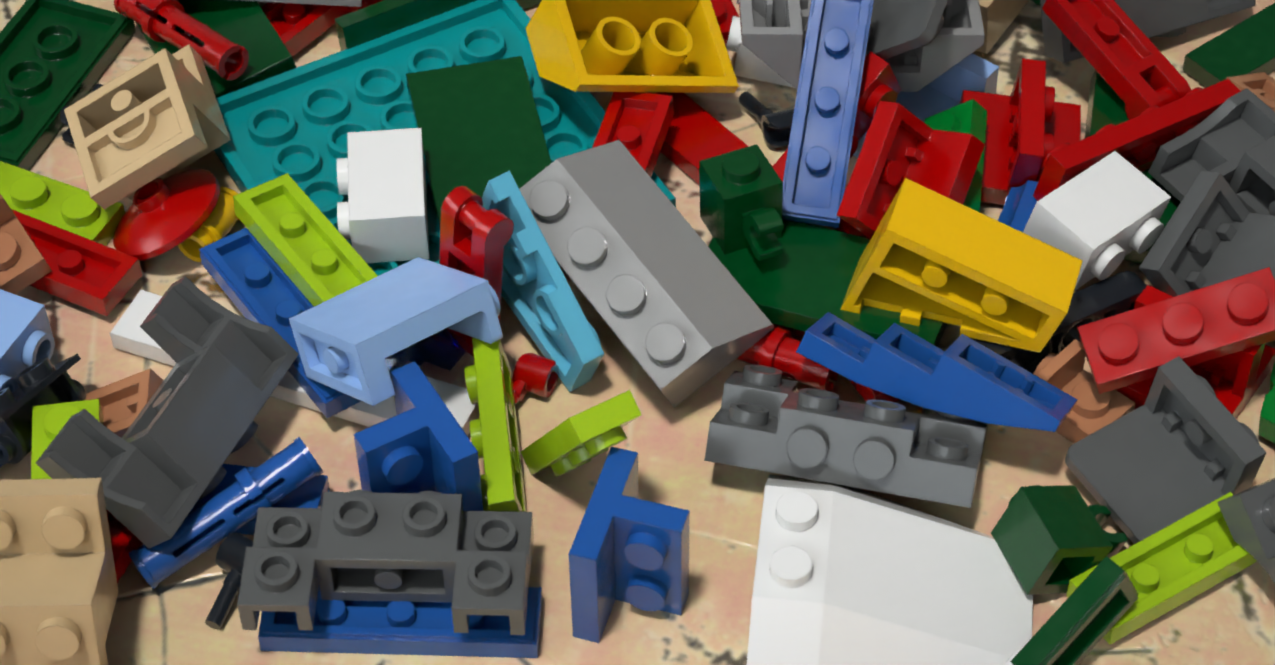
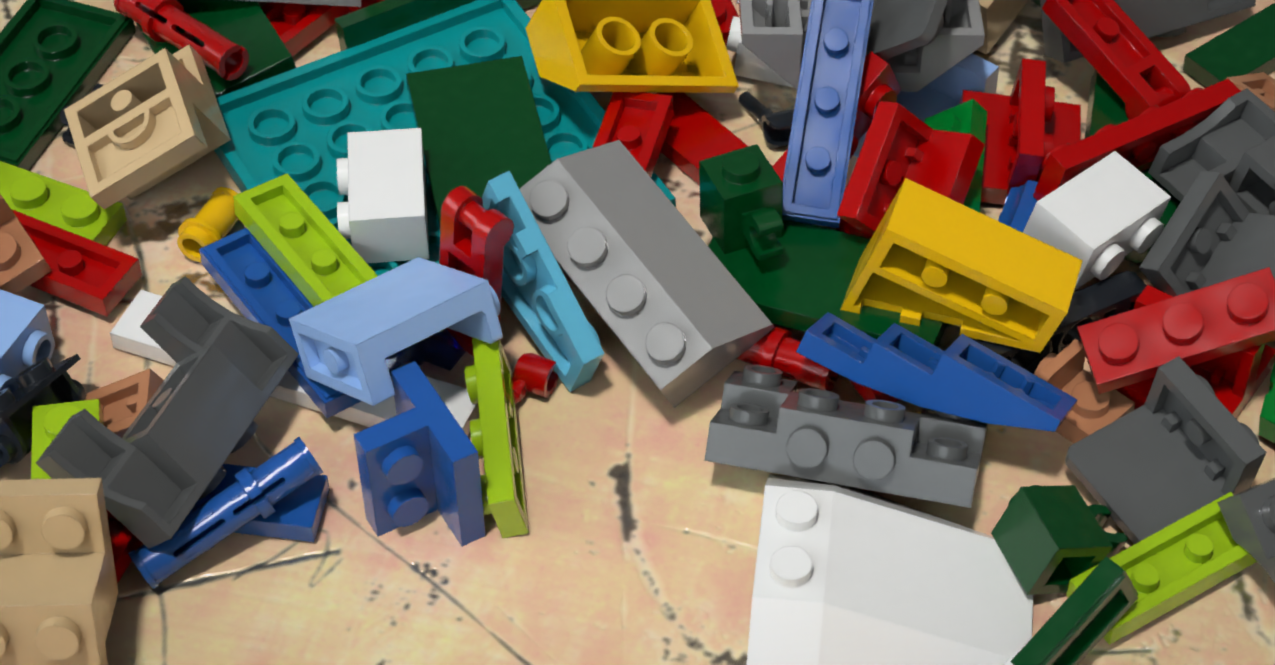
(166, 213): red dish -> none
(231, 559): black hand -> none
(388, 551): dark grey bracket -> none
(401, 630): blue tile -> none
(582, 436): lime plate -> none
(626, 551): blue bracket -> none

